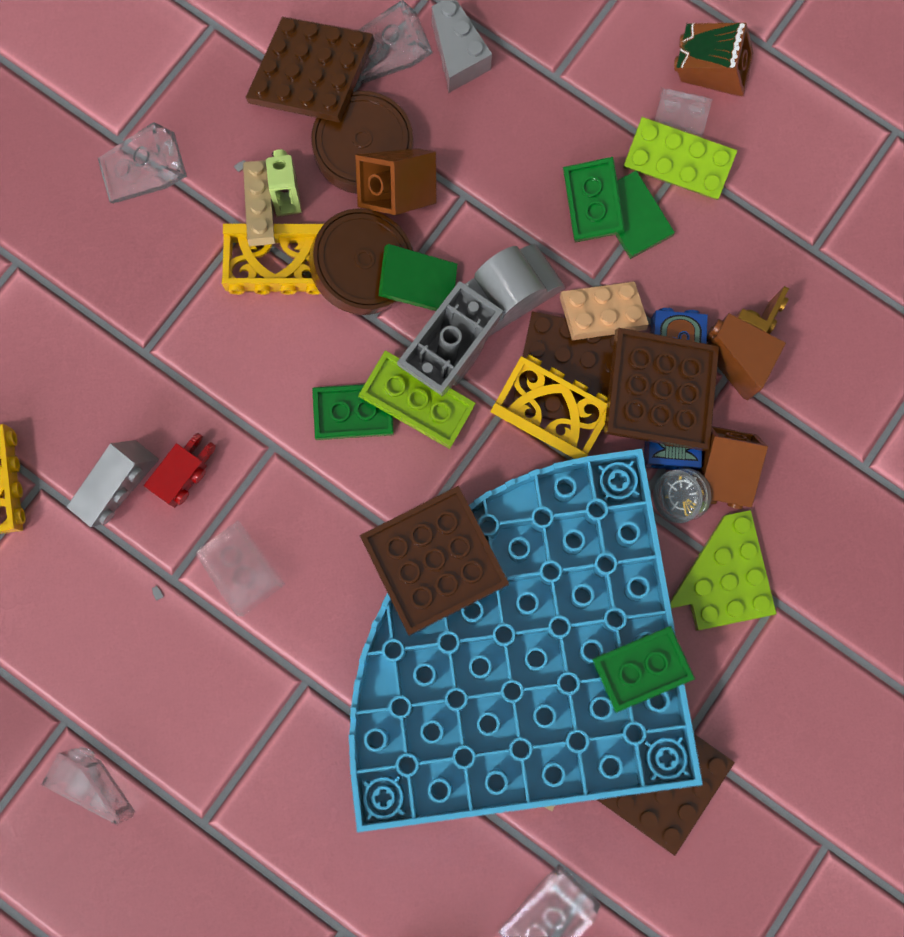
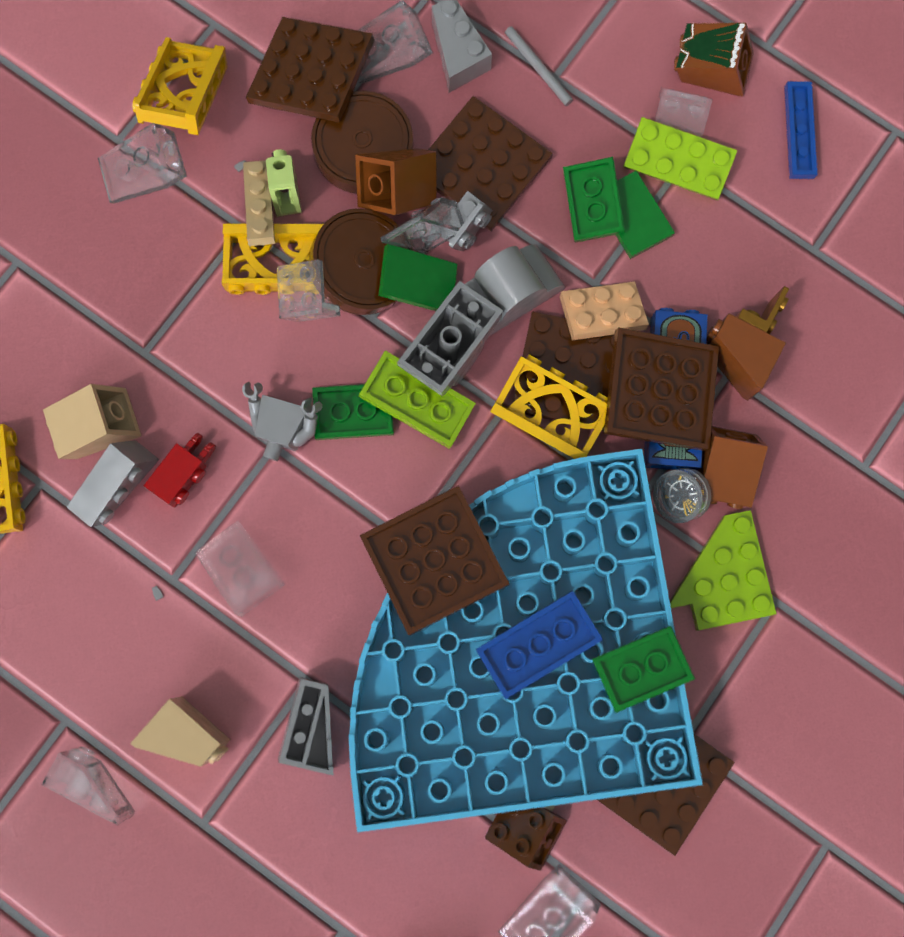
(91, 421): none -> tan slope
(182, 734): none -> tan slope
(189, 113): none -> yellow fence
(280, 422): none -> light grey torso
(302, 292): none -> clear bracket
(308, 731): none -> light grey wedge
(427, 227): none -> clear slope
(475, 216): none -> light grey bracket
(487, 158): none -> reddish brown plate
(526, 834): none -> reddish brown bracket
(538, 66): none -> light grey bar
(539, 645): none -> blue plate
(800, 130): none -> blue plate

